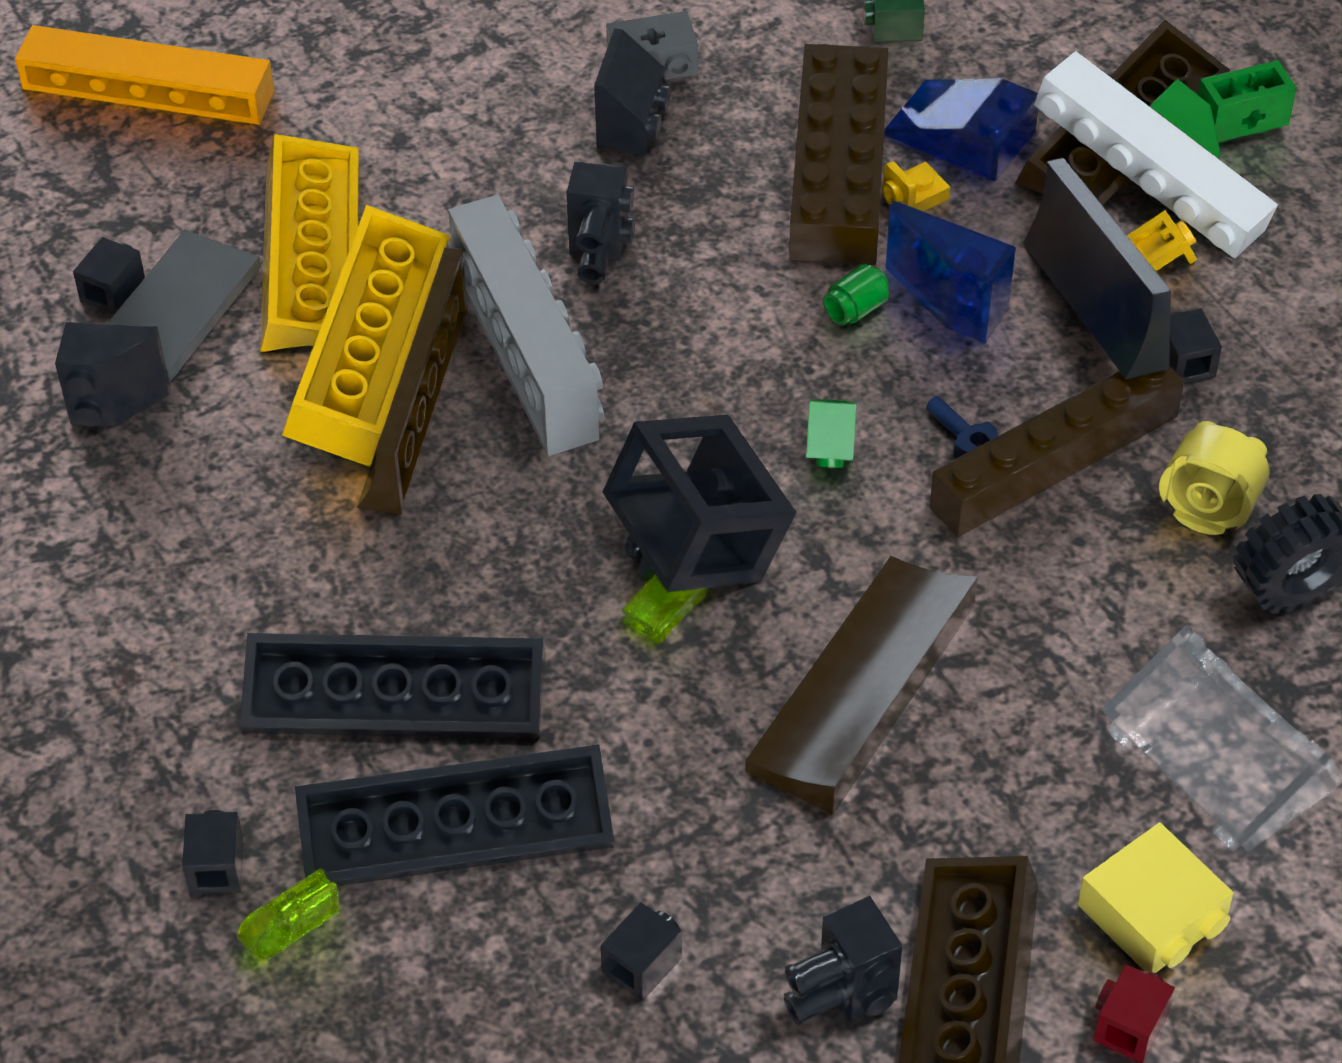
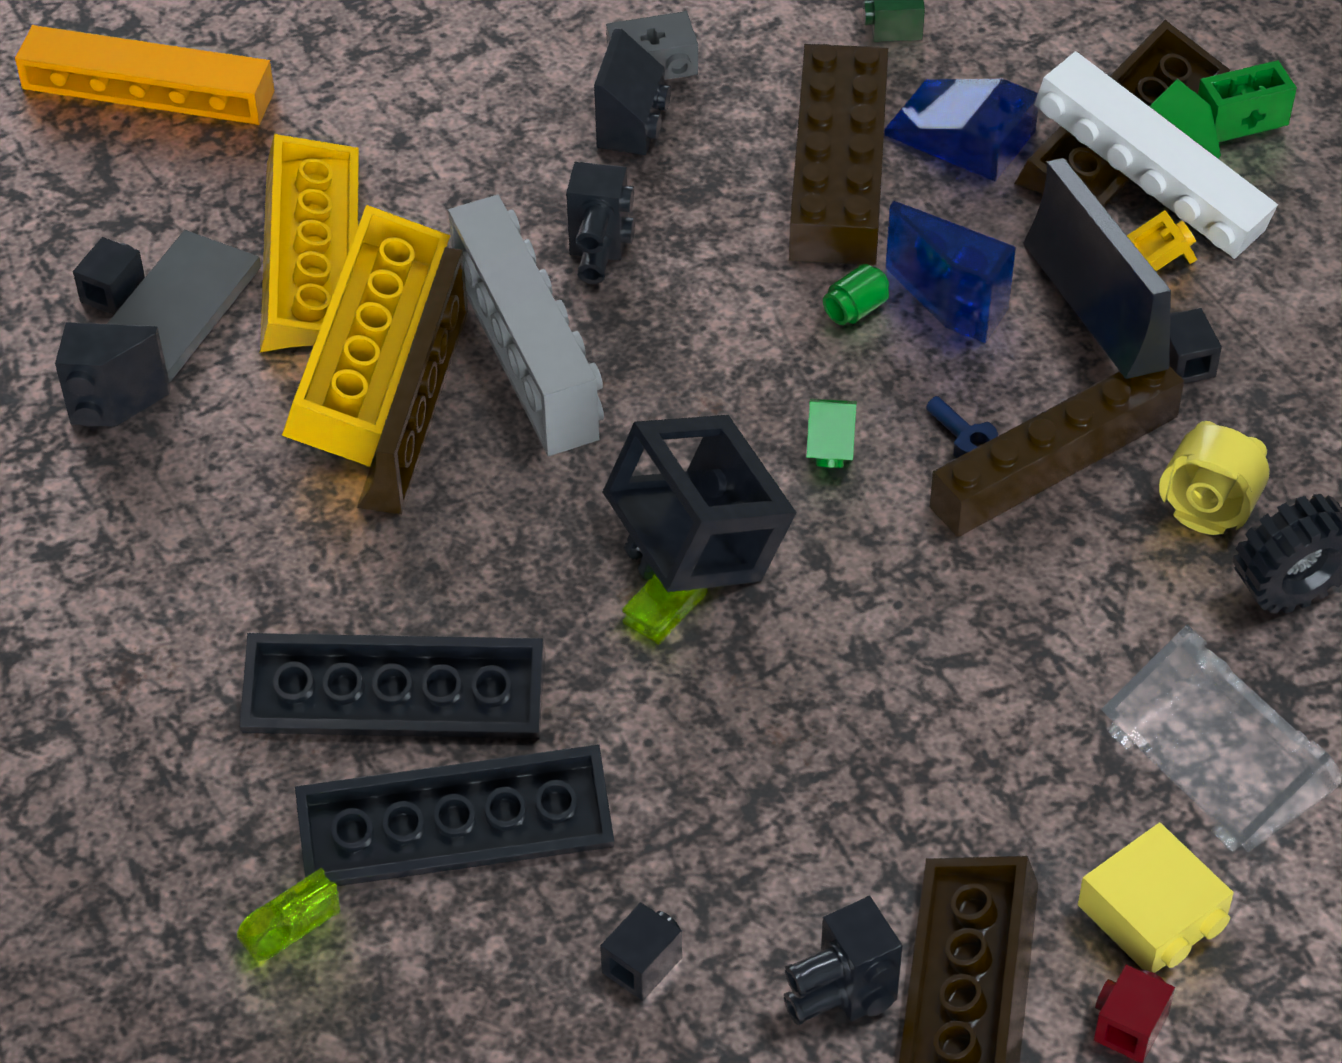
(213, 852): black brick -> none
(862, 682): dark brown arch -> none
(915, 187): yellow bracket -> none

